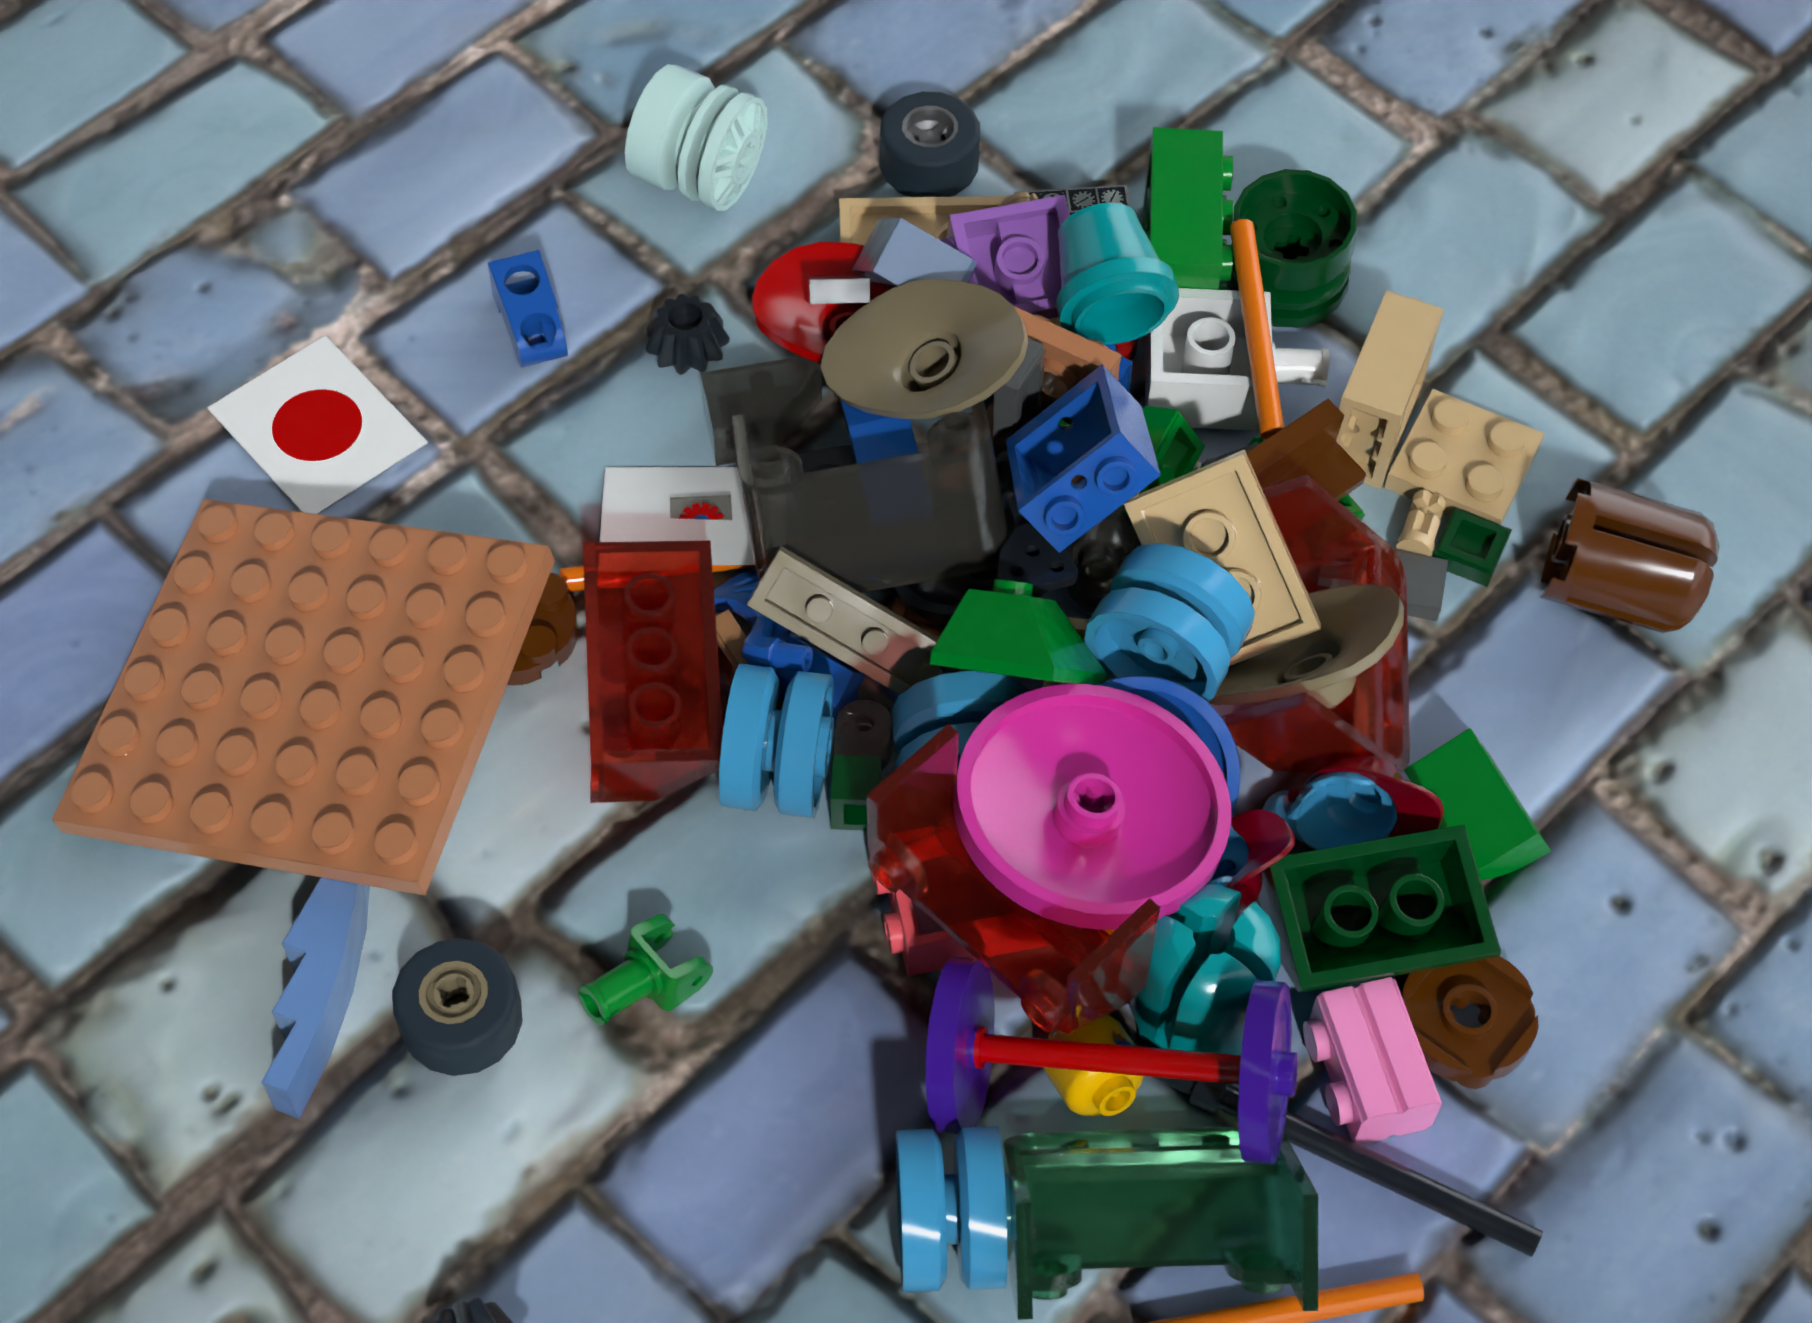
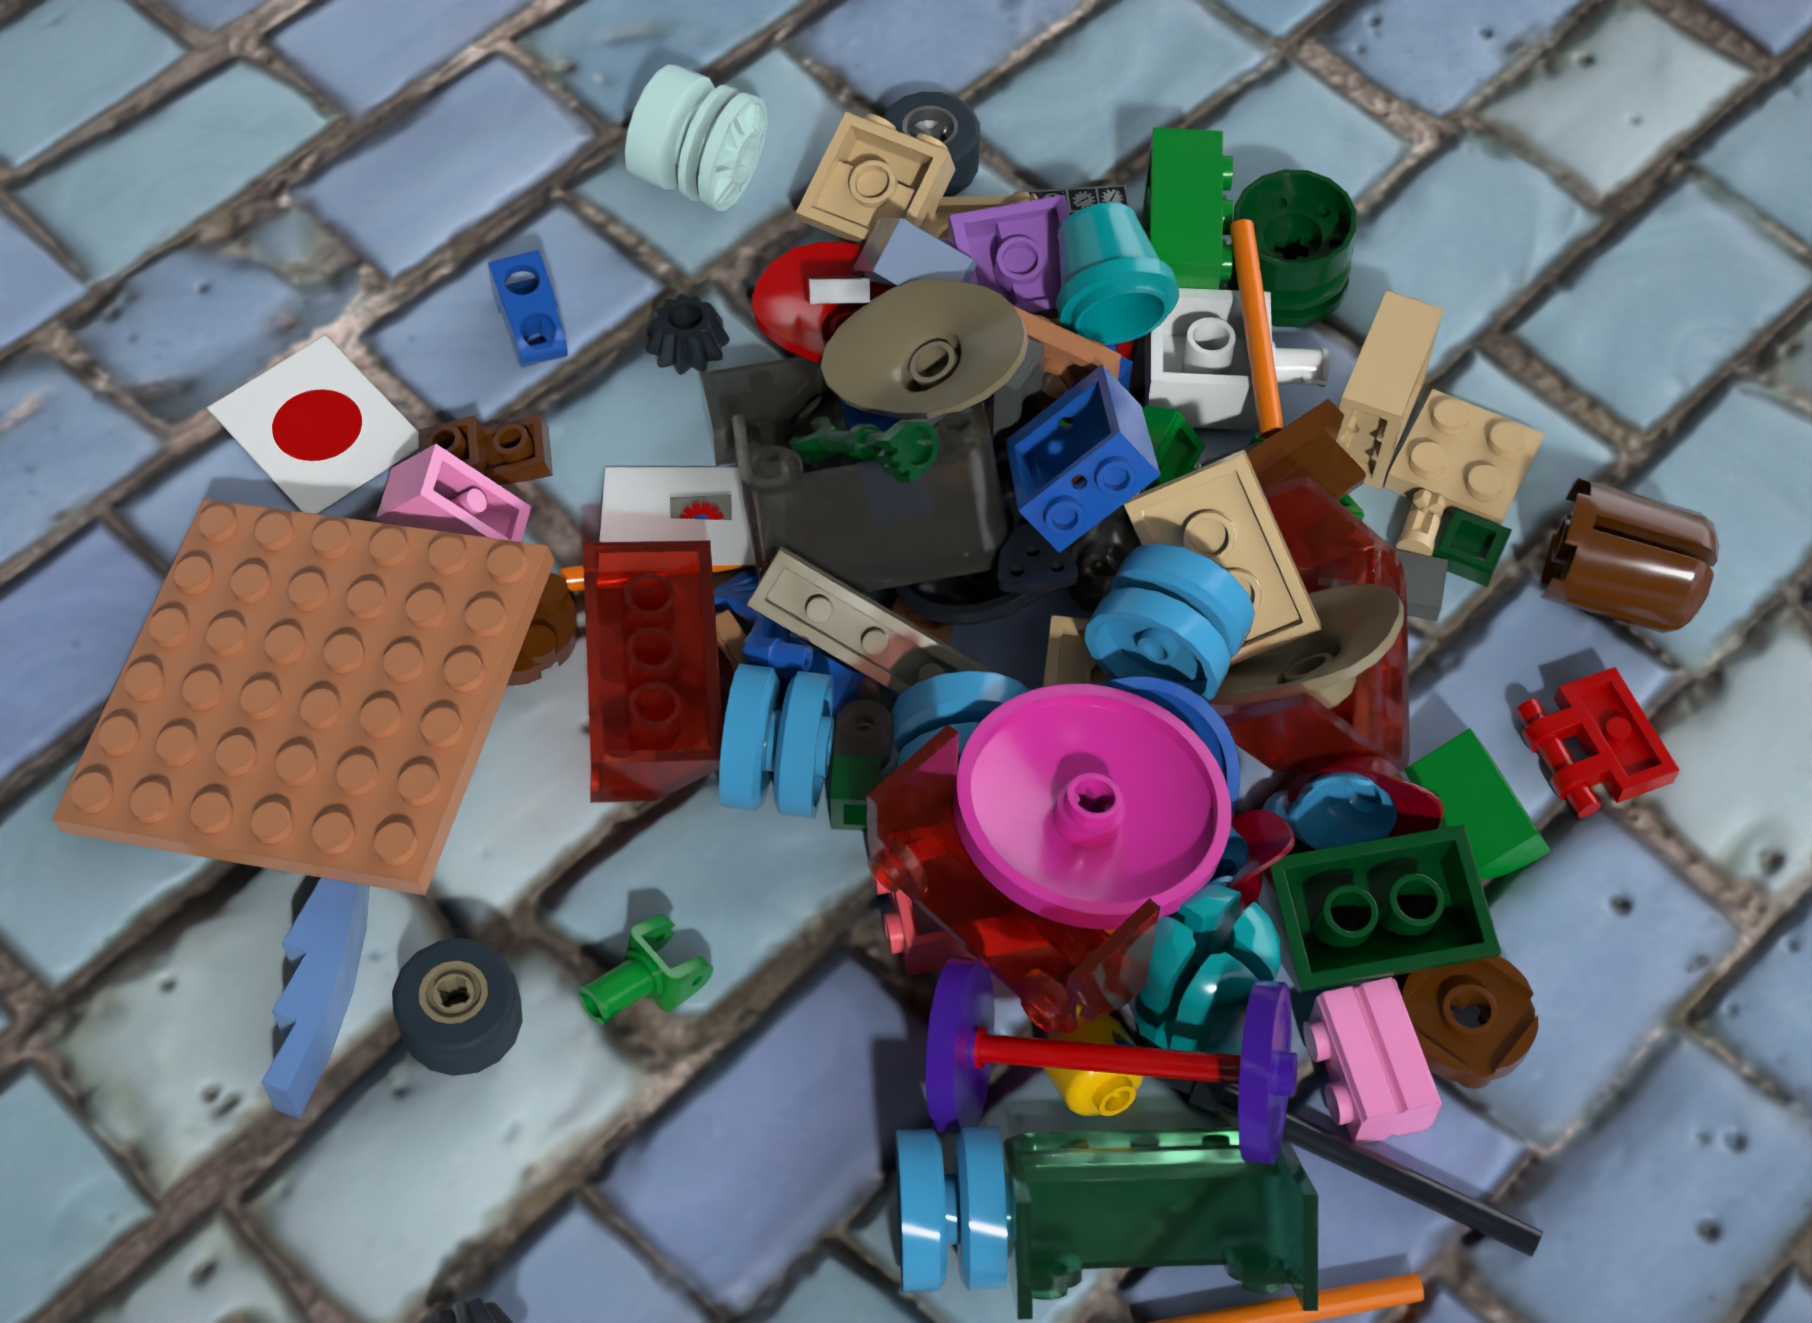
(450, 496): none -> bright pink slope
(501, 452): none -> reddish brown slope
(874, 176): none -> tan plate
(905, 447): none -> dark green piece
(1015, 637): green slope -> none
(1612, 731): none -> red plate

